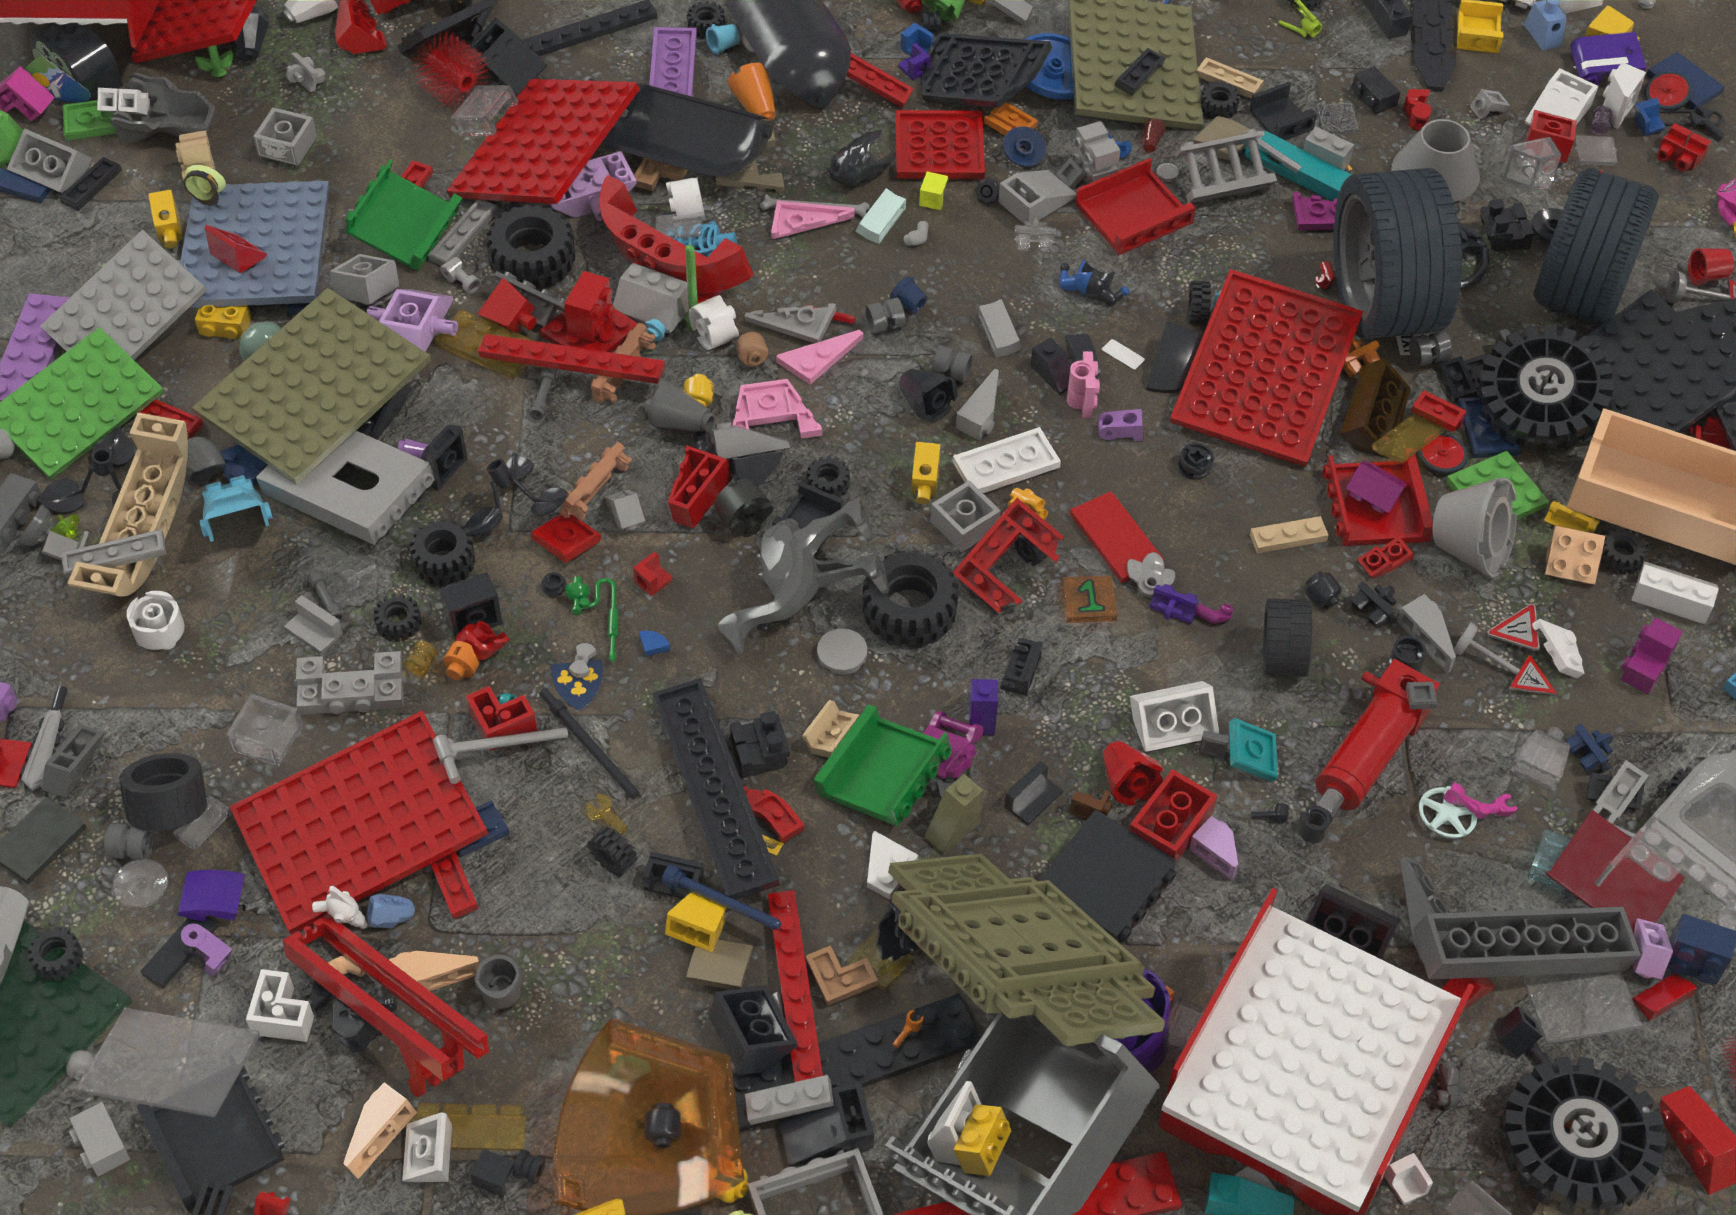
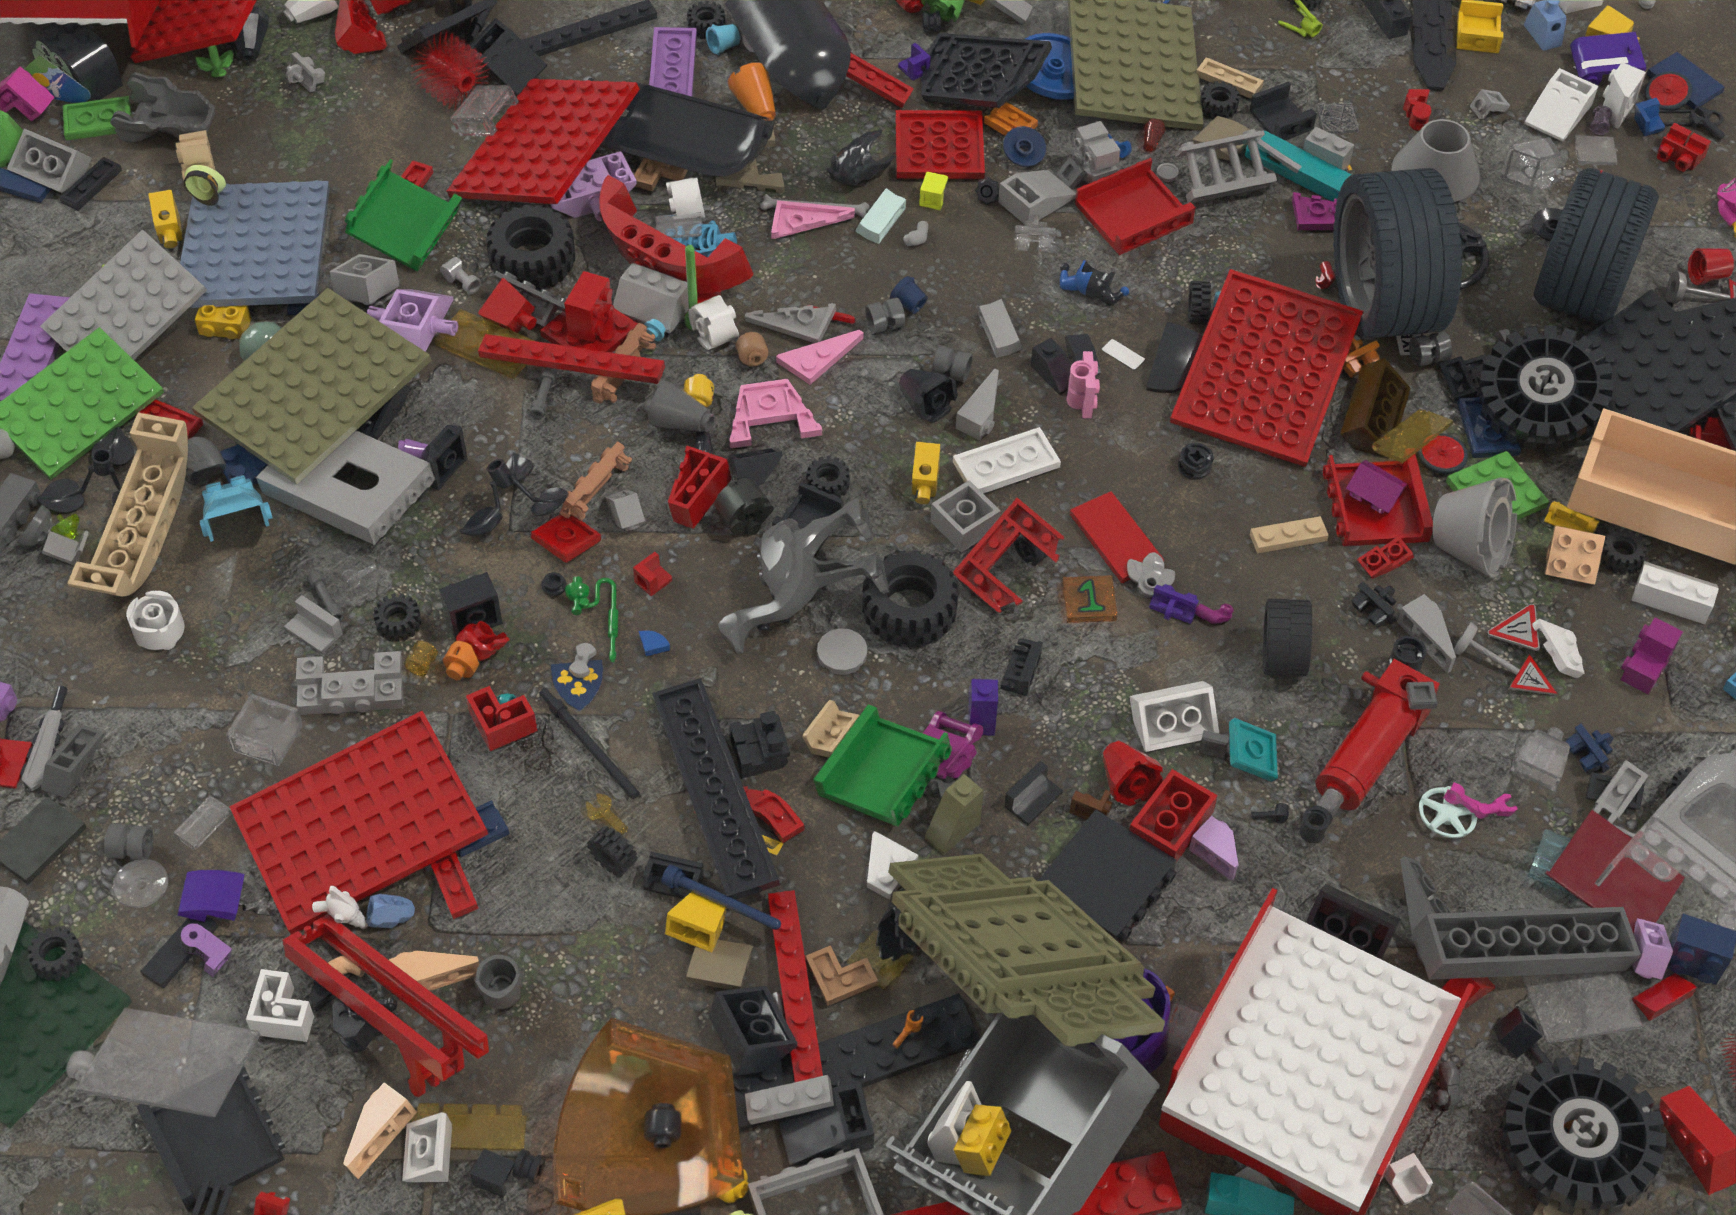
(99, 1139): light grey brick -> none
(117, 551): light grey tile -> none
(124, 100): white hips -> none
(163, 791): black tyre -> none
(232, 249): red slope -> none
(285, 136): light grey brick -> none
(437, 538): black tyre -> none
(448, 750): light grey bar -> none
(463, 232): light grey tile -> none
(739, 441): light grey slope -> none
(917, 35): blue panel -> none
(1031, 500): light orange plate -> none
(1121, 424): medium lavender leg -> none
(1139, 71): black tile -> none
(1323, 590): black head -> none
(1375, 90): black brick -> none
(1439, 411): red panel -> none
(1506, 226): black hips -> none
(1558, 128): red slope -> none

